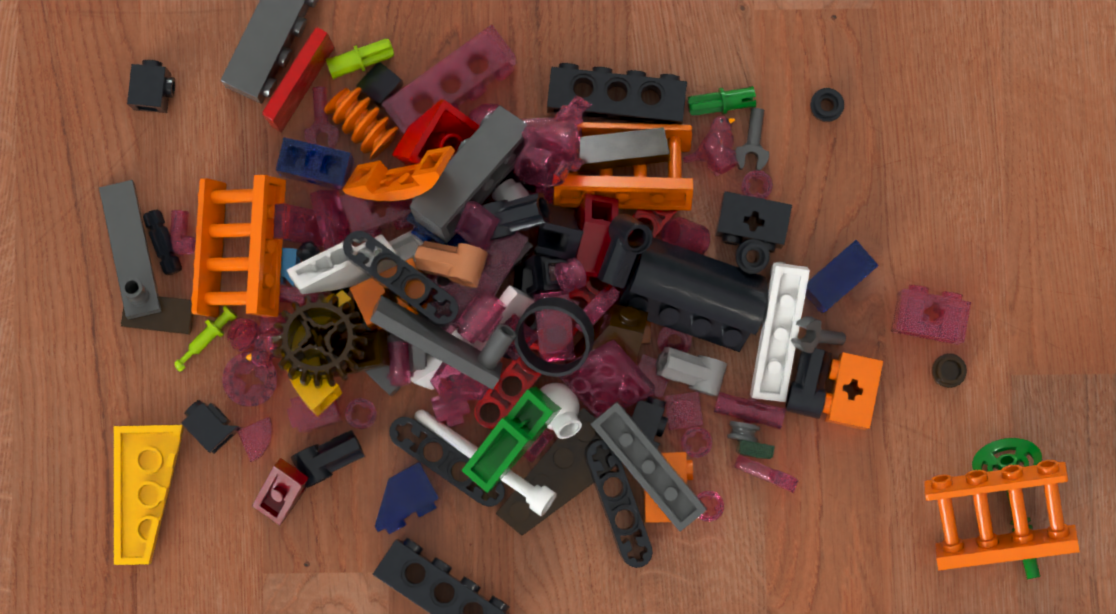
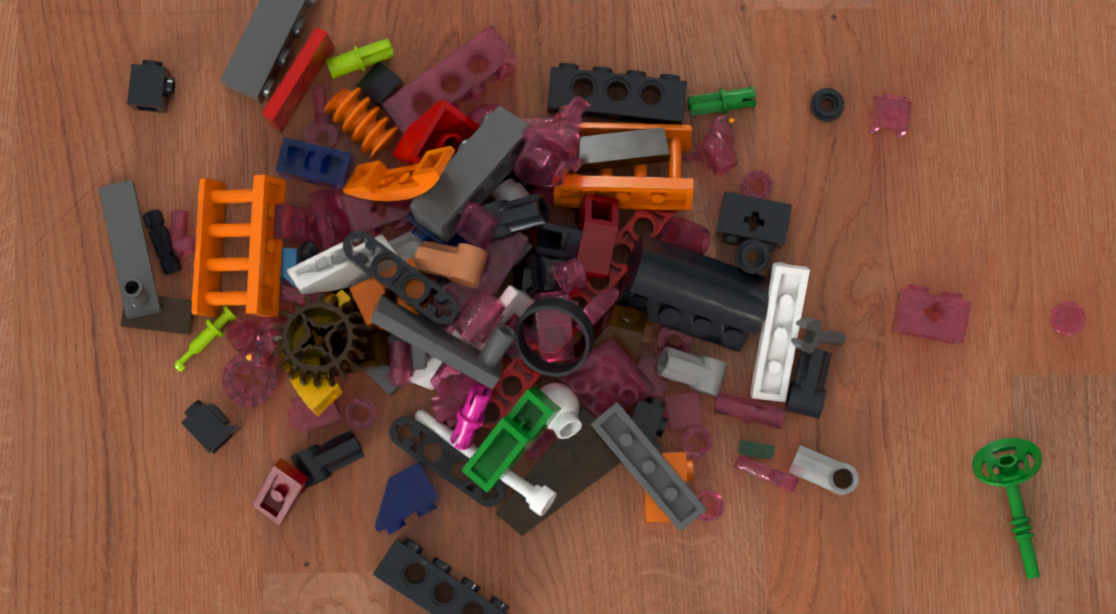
(142, 481): yellow wing -> none
(256, 438): clear pink tile -> none
(470, 416): none -> dark pink pin
(614, 504): black beam -> none
(624, 250): black piece -> none
(743, 431): dark grey bush -> none
(753, 141): dark grey bar -> none
(820, 470): none -> light grey piece
(839, 276): clear blue brick -> none
(866, 376): orange brick -> none
(890, 113): none -> clear pink window
(949, 370): dark brown plate -> none
(994, 548): orange fence -> none
(1067, 318): none -> clear pink plate

